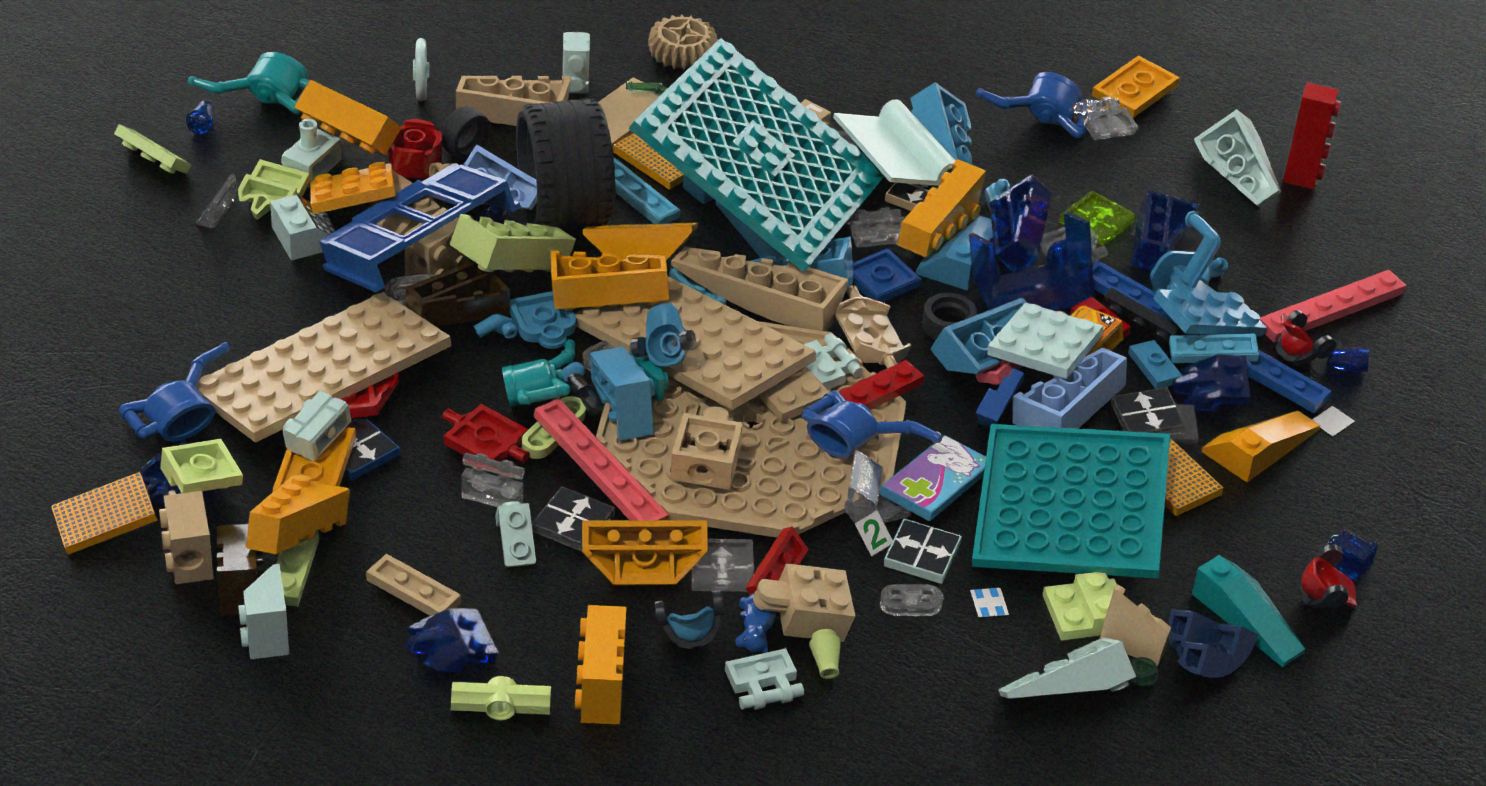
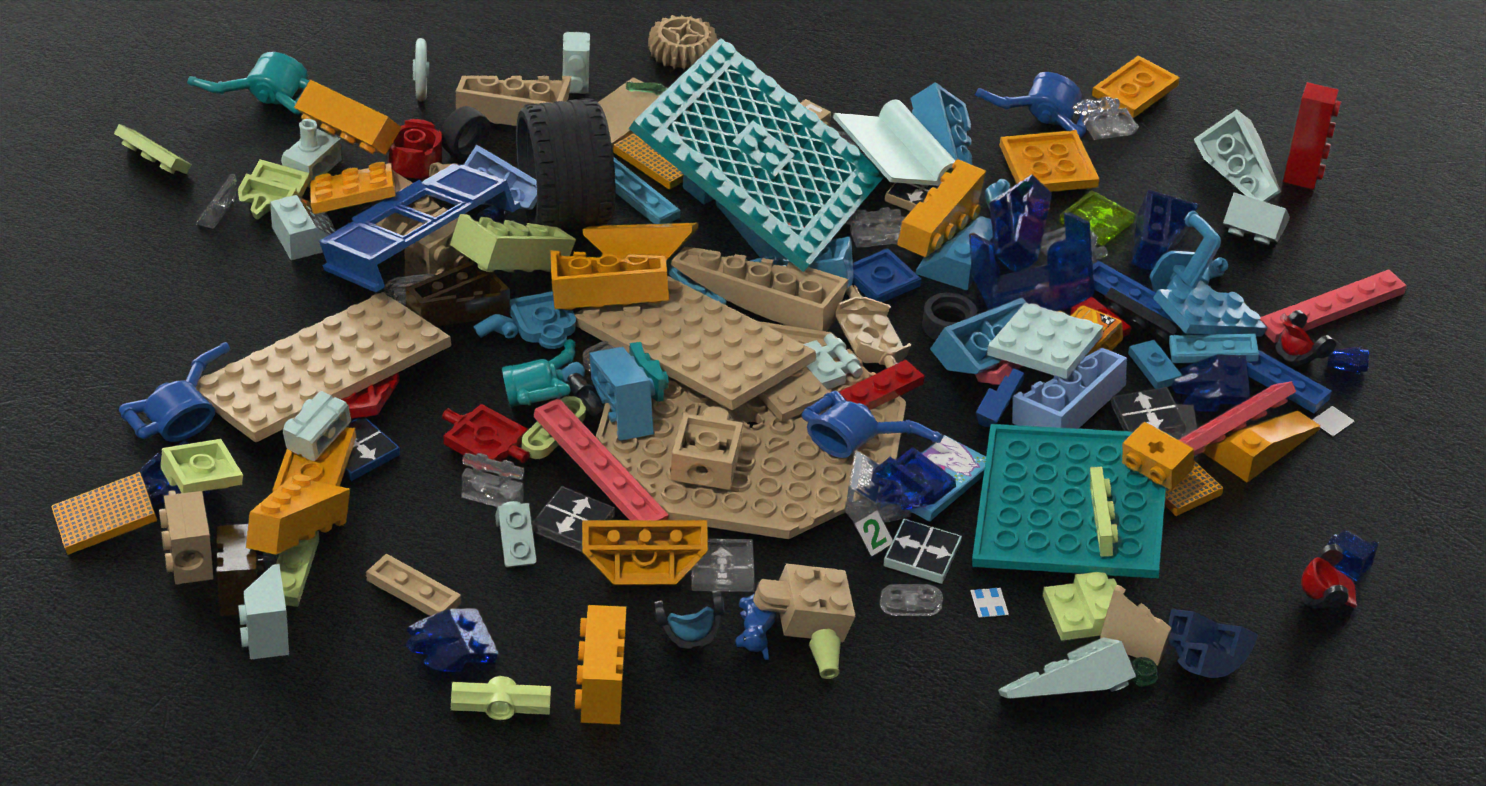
(200, 118): clear blue cone -> none
(665, 337): dark azure cap -> none
(762, 671): light aqua plate -> none
(785, 550): red plate -> none
(911, 481): none -> clear blue plate
(1051, 157): none -> light orange plate
(1103, 511): none -> yellowish green plate
(1157, 456): none -> light orange brick
(1236, 417): none -> coral plate
(1244, 603): teal wedge -> none
(1256, 219): none -> light aqua slope

